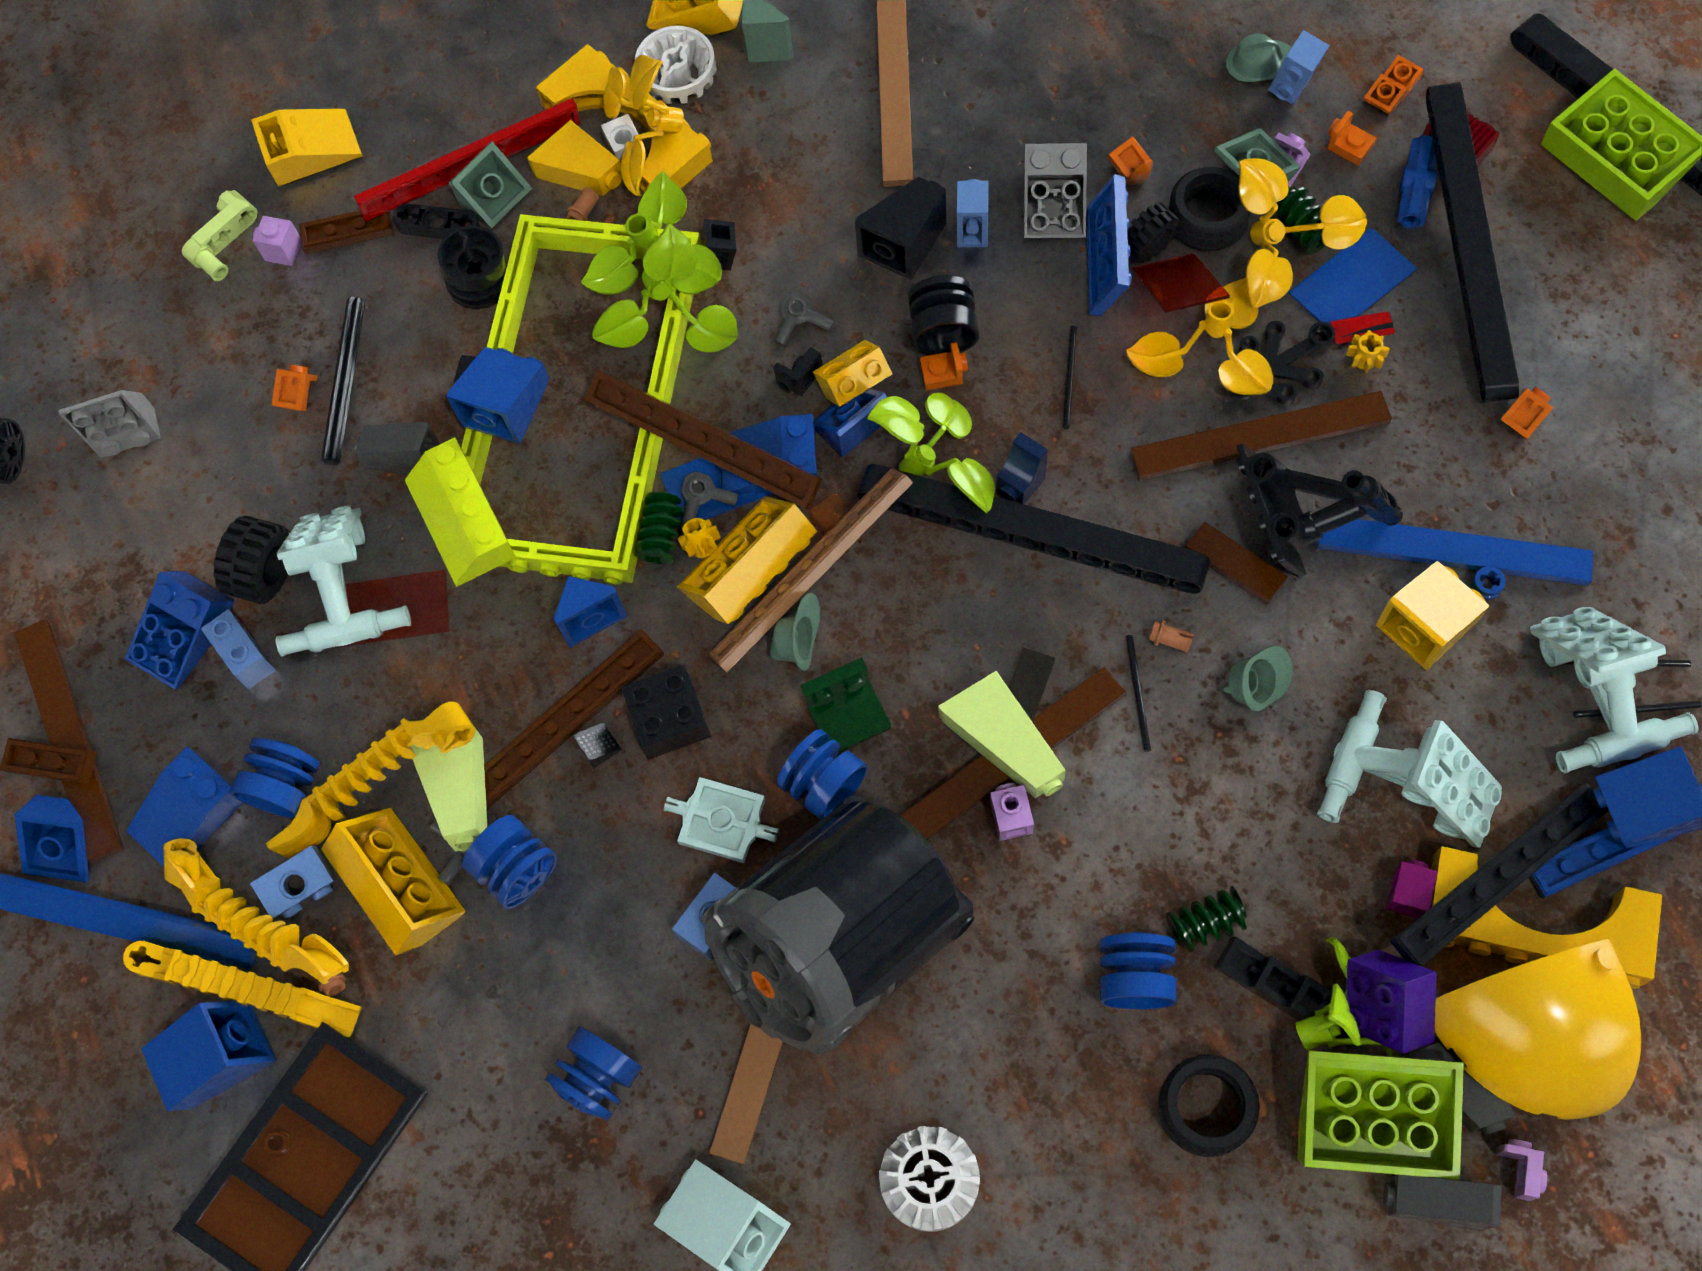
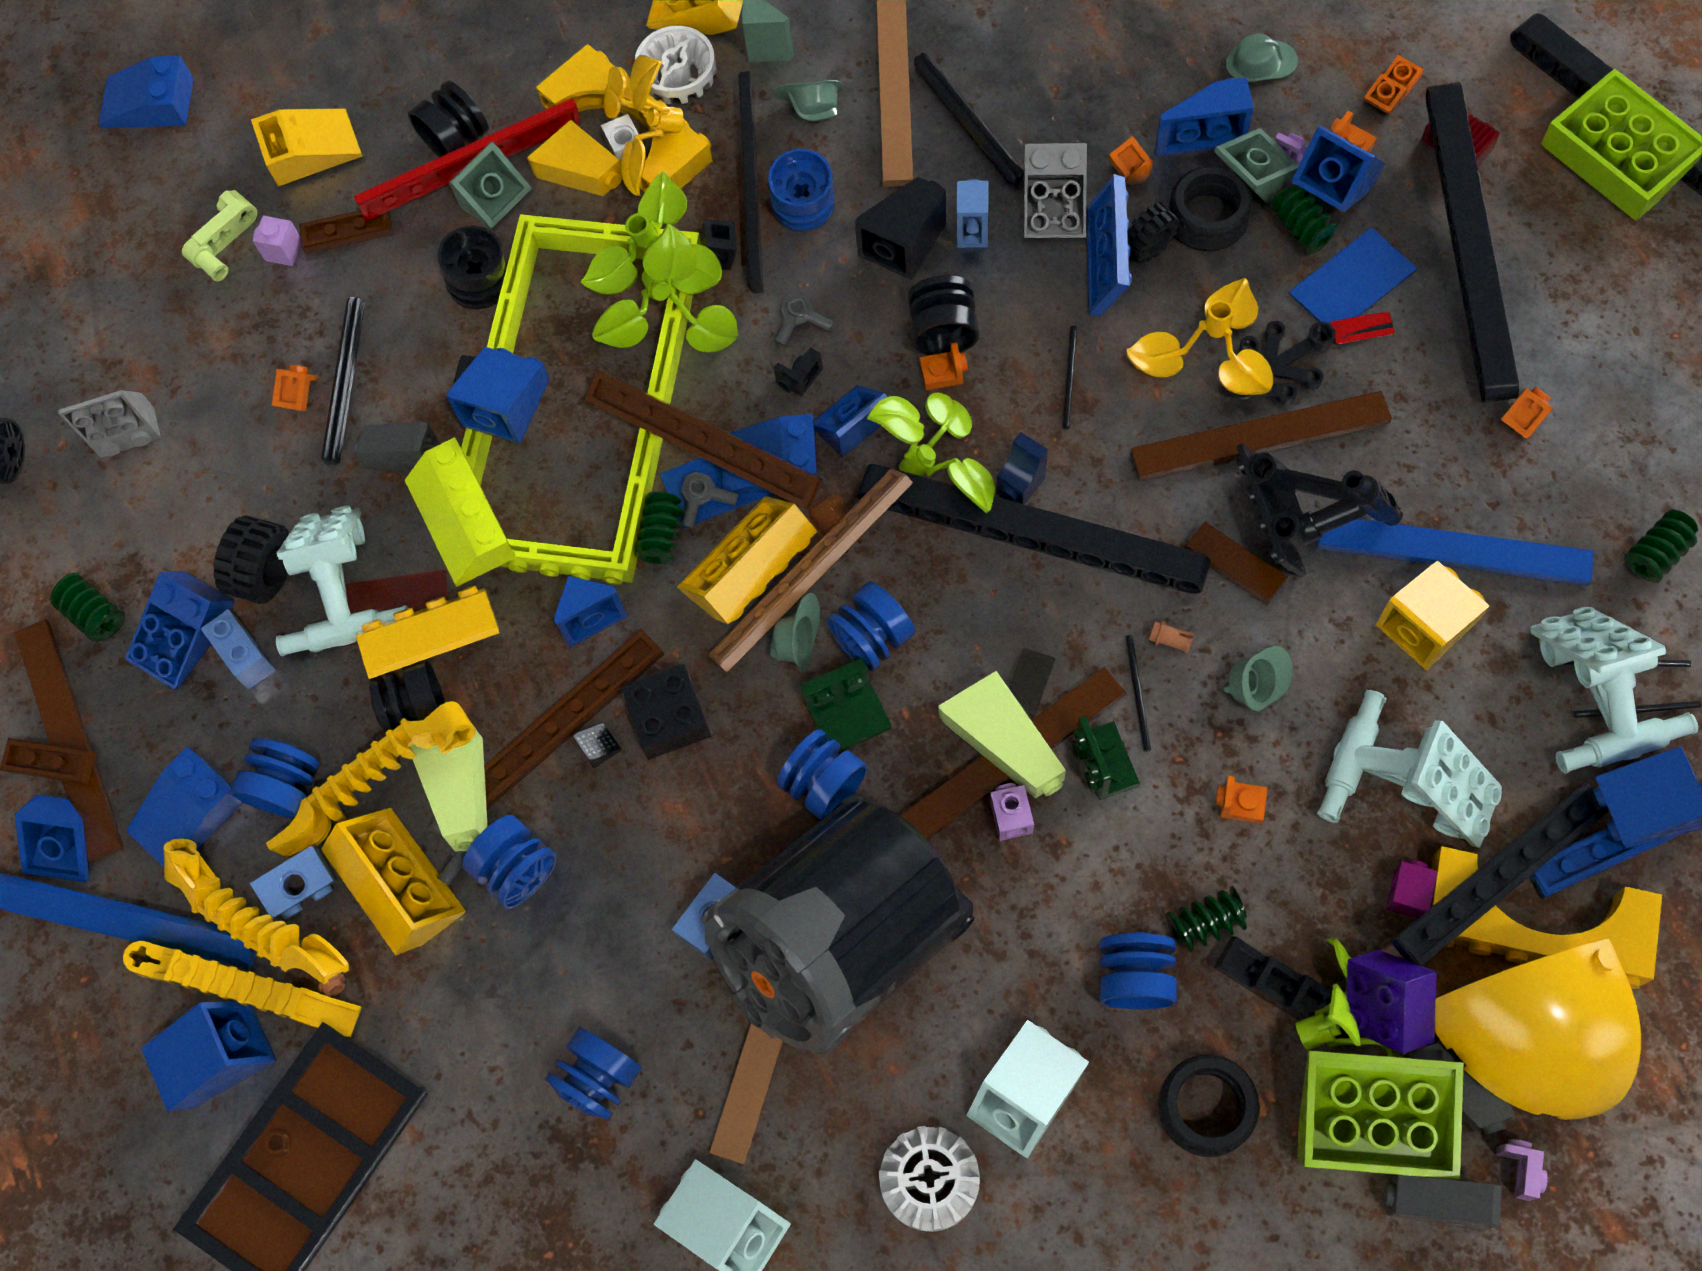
(86, 608): none -> dark green piece
(148, 94): none -> blue slope
(408, 699): none -> black wheel
(425, 214): black beam -> none
(426, 632): none -> yellow slope
(448, 120): none -> black wheel
(583, 205): nougat pin -> none
(699, 537): yellow gear -> none
(721, 820): light aqua plate -> none
(751, 191): none -> black tile
(801, 190): none -> blue wheel
(811, 100): none -> sand green piece
(852, 373): yellow brick -> none
(875, 622): none -> blue wheel
(969, 118): none -> black axle
(1027, 1088): none -> light aqua slope
(1105, 758): none -> dark green bracket
(1180, 283): clear red piece -> none
(1206, 119): none -> blue slope
(1241, 801): none -> orange bracket
(1259, 189): yellow plant -> none
(1298, 67): medium blue brick -> none
(1337, 170): none -> blue slope
(1367, 351): yellow gear -> none
(1417, 183): blue piece -> none
(1492, 573): blue bush -> none
(1662, 545): none -> dark green piece

